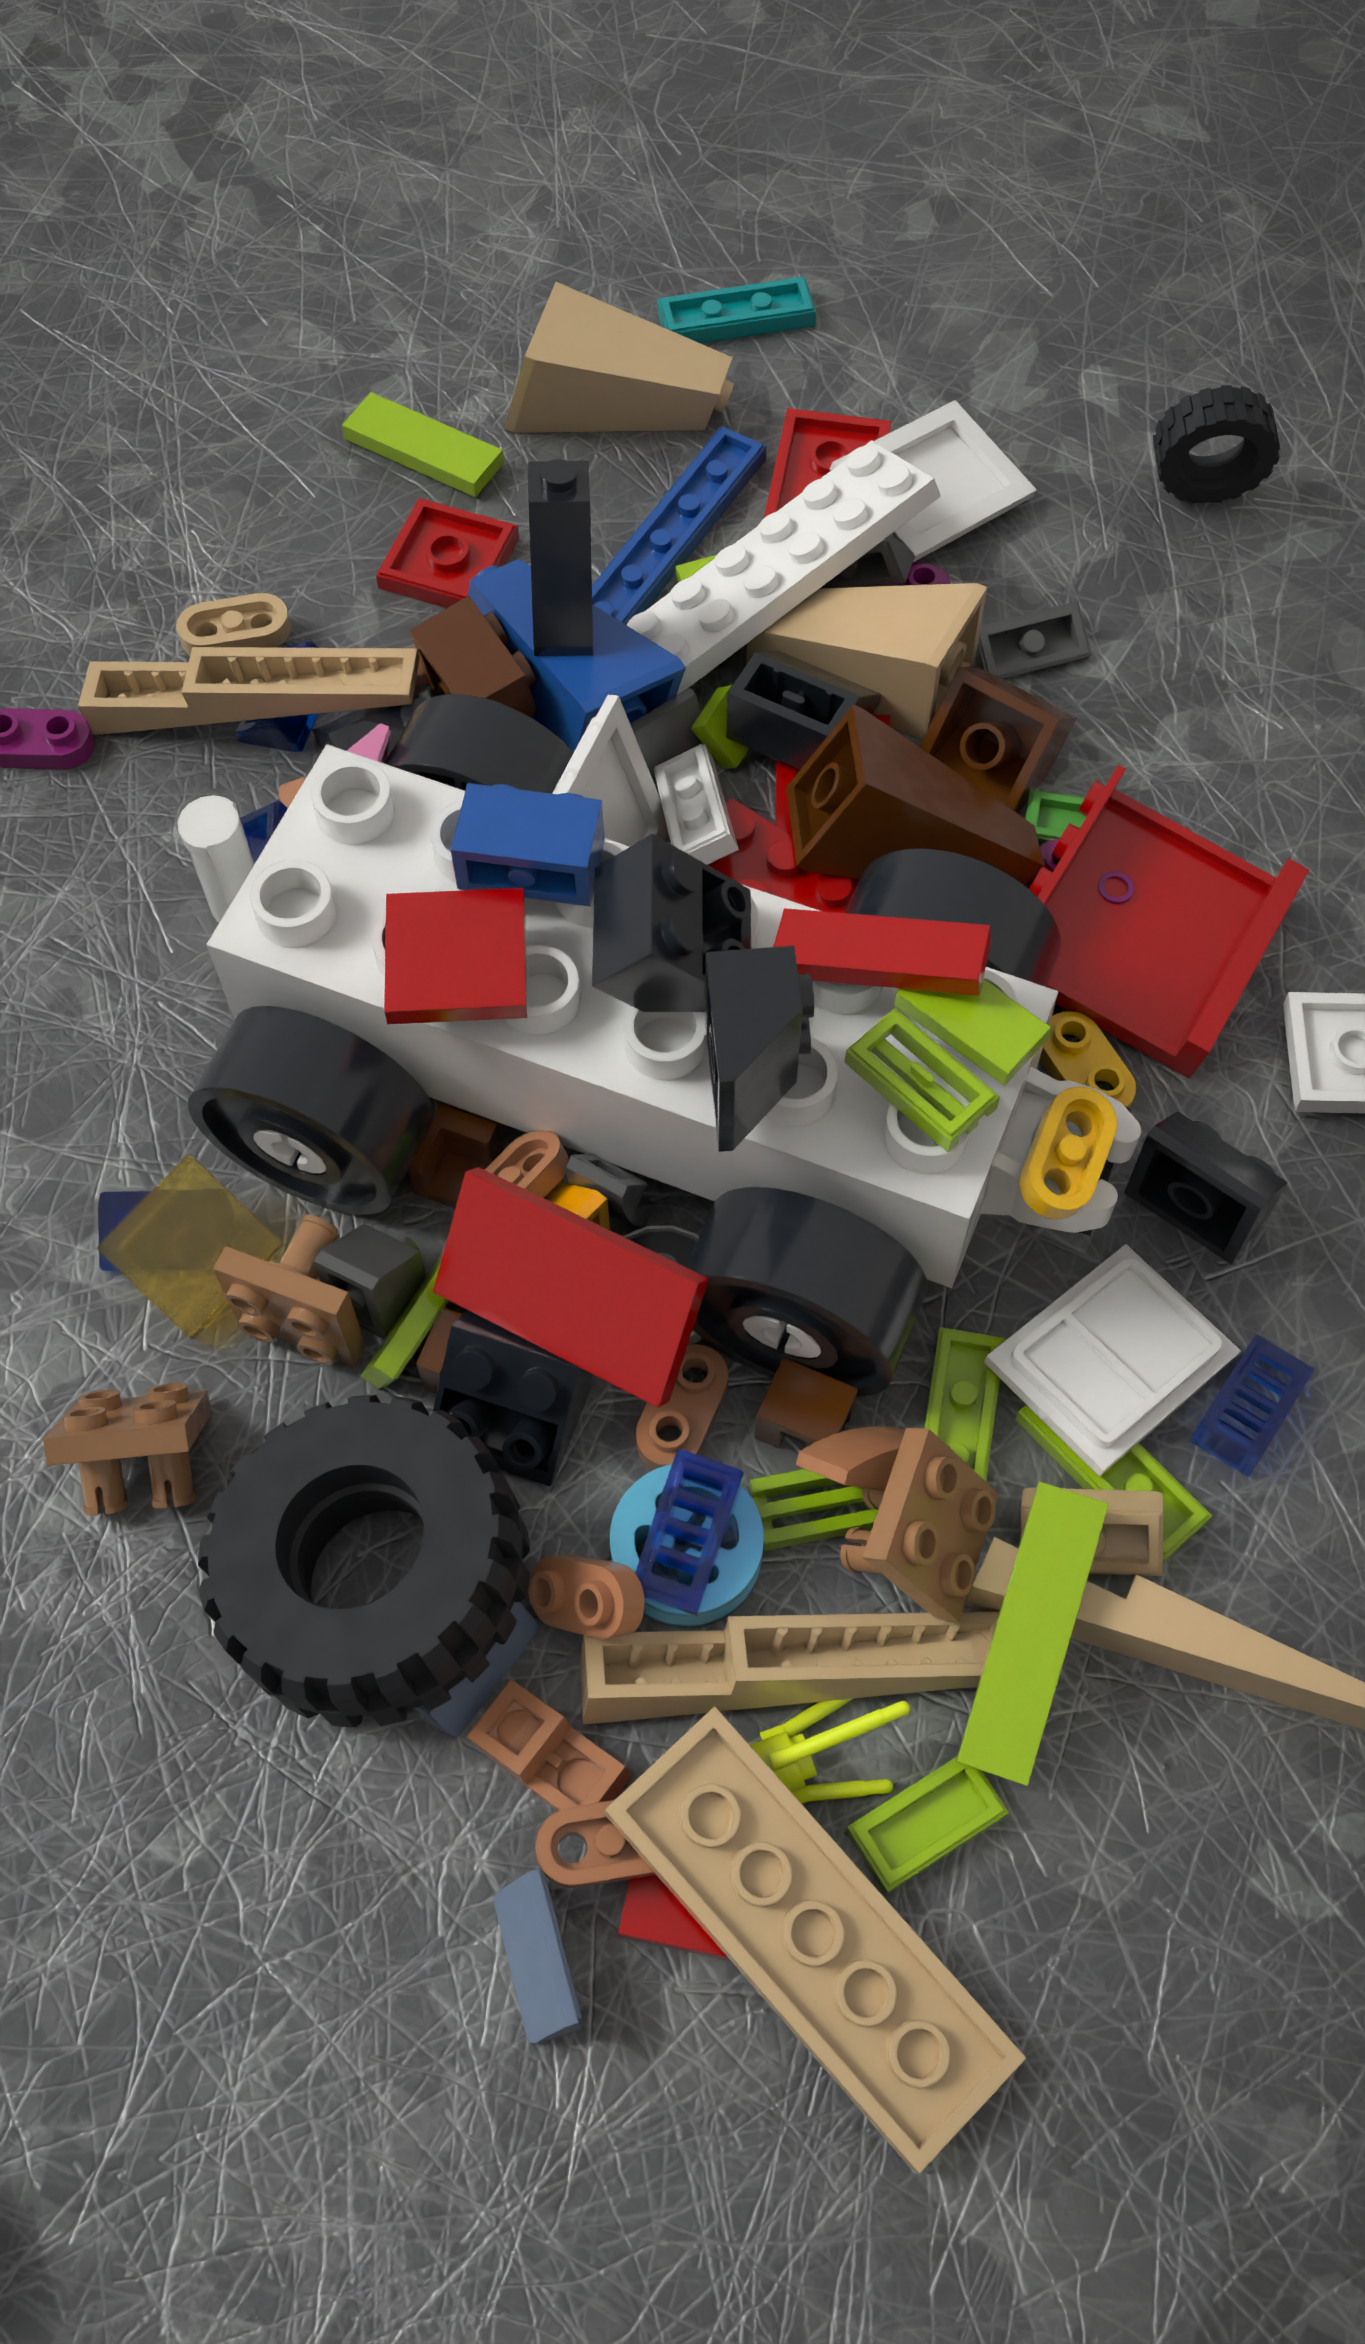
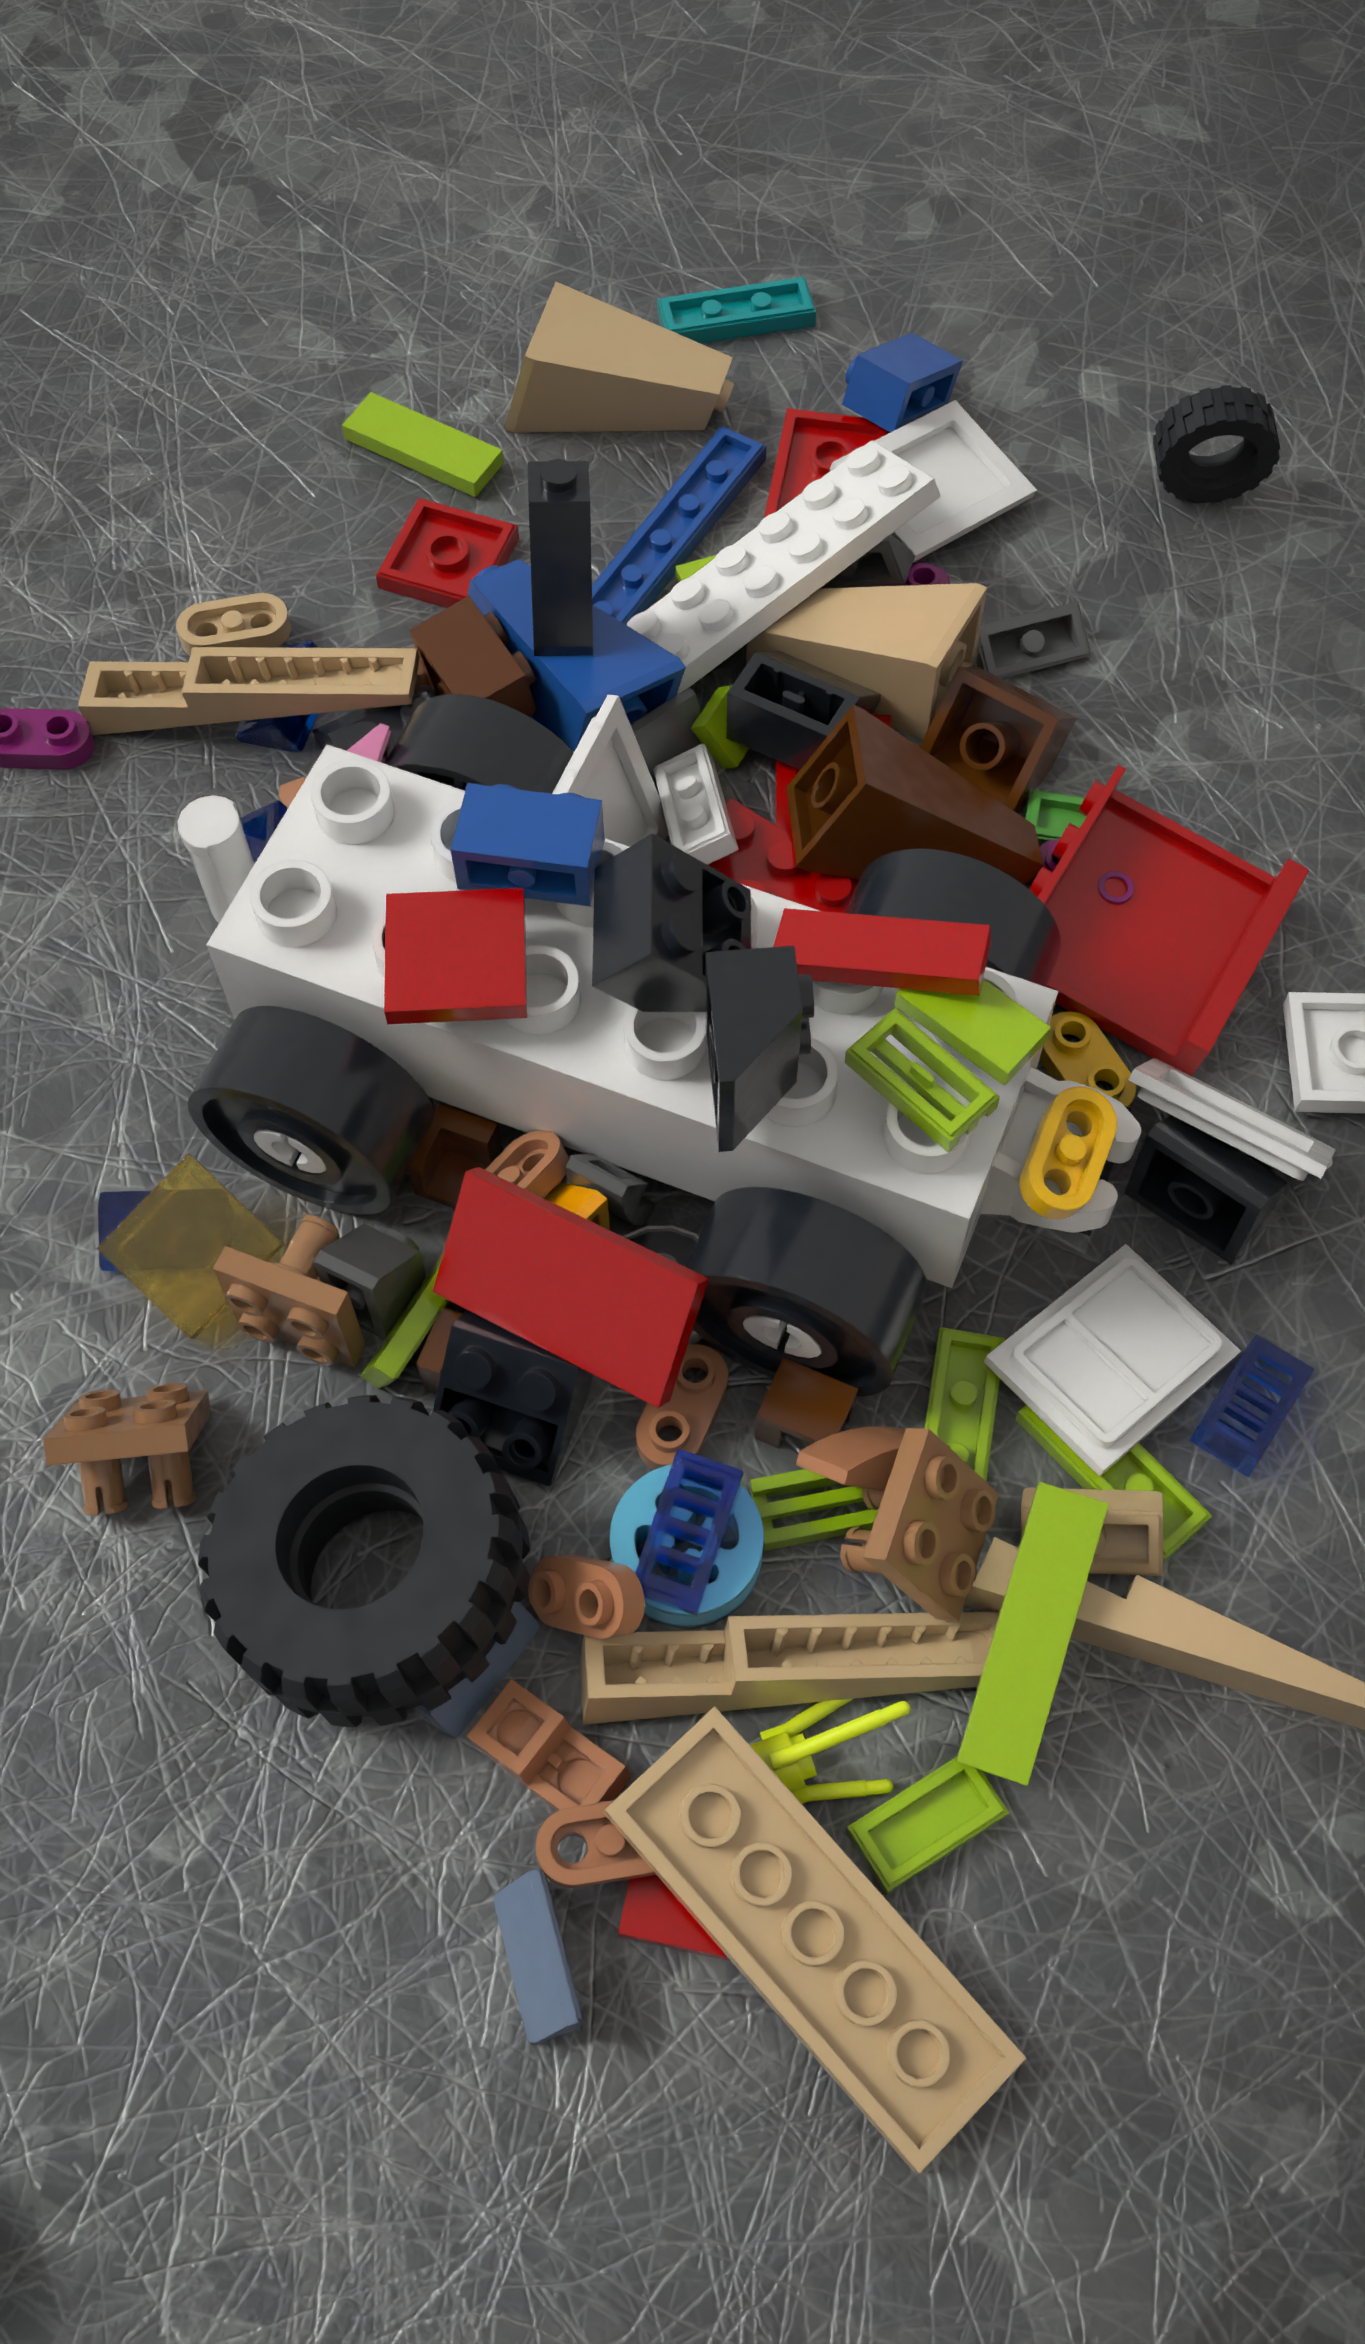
(900, 381): none -> blue brick
(1231, 1120): none -> white piece

